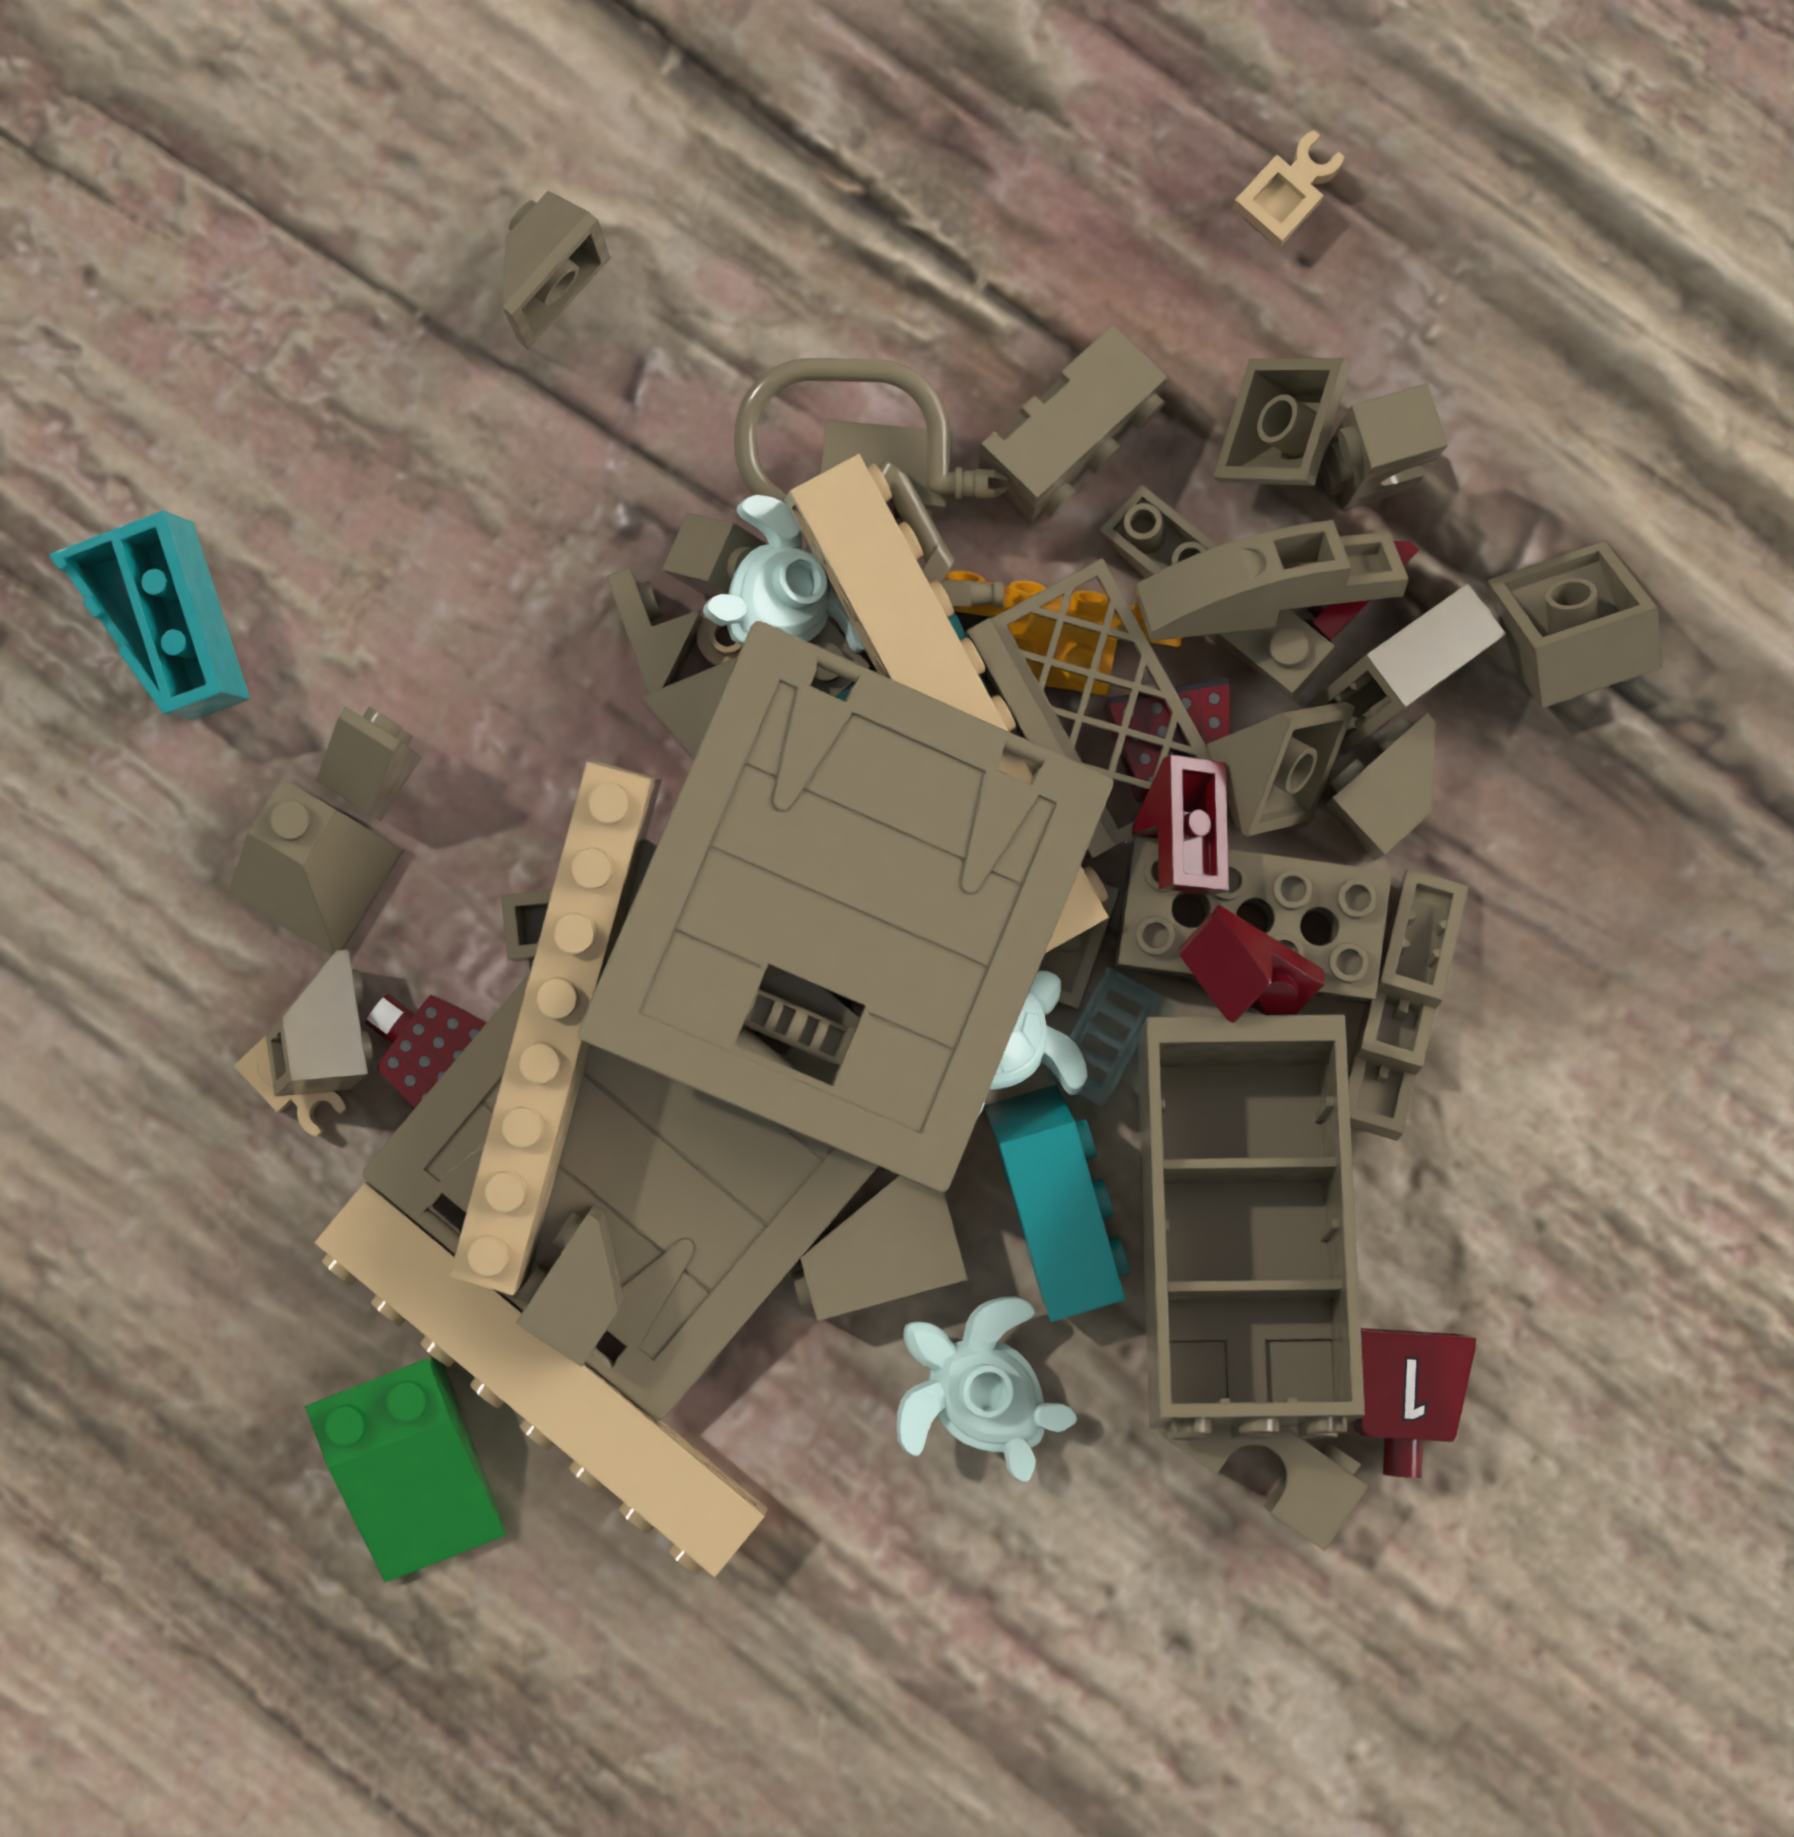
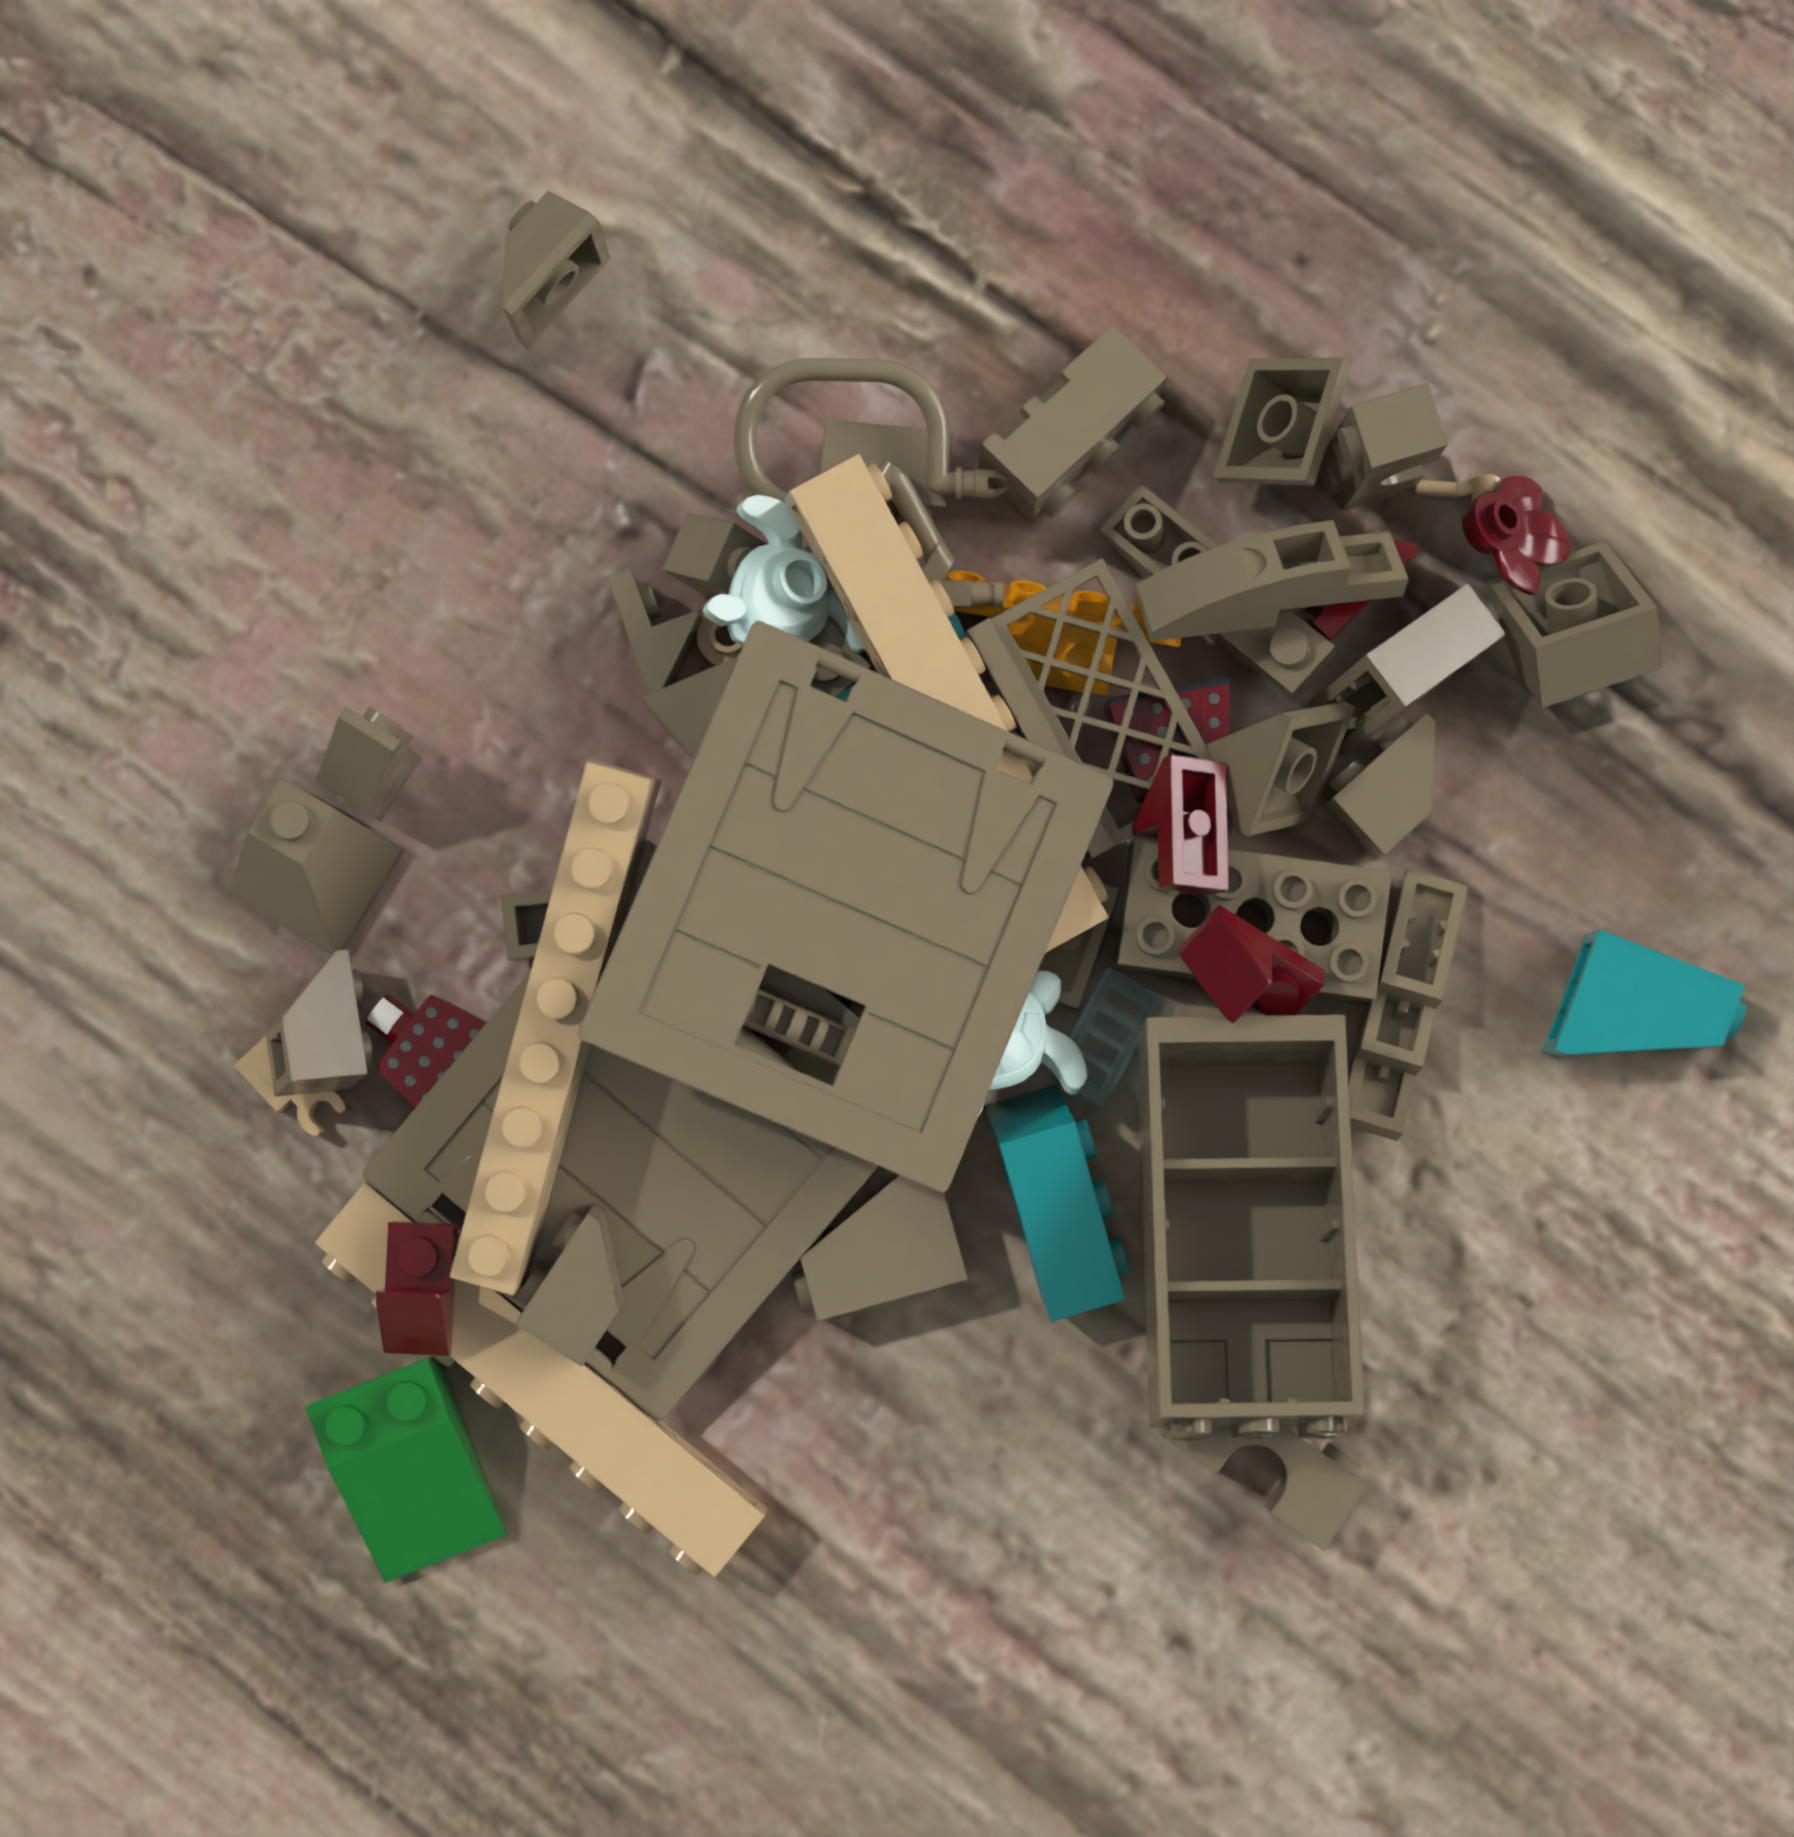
(162, 612): teal wedge -> none
(418, 1294): none -> dark red slope
(979, 1388): light aqua animal -> none
(1284, 194): tan plate -> none
(1412, 1392): dark red torso -> none
(1461, 489): none -> tan hand
(1516, 531): none -> dark red plate
(1640, 1001): none -> teal slope

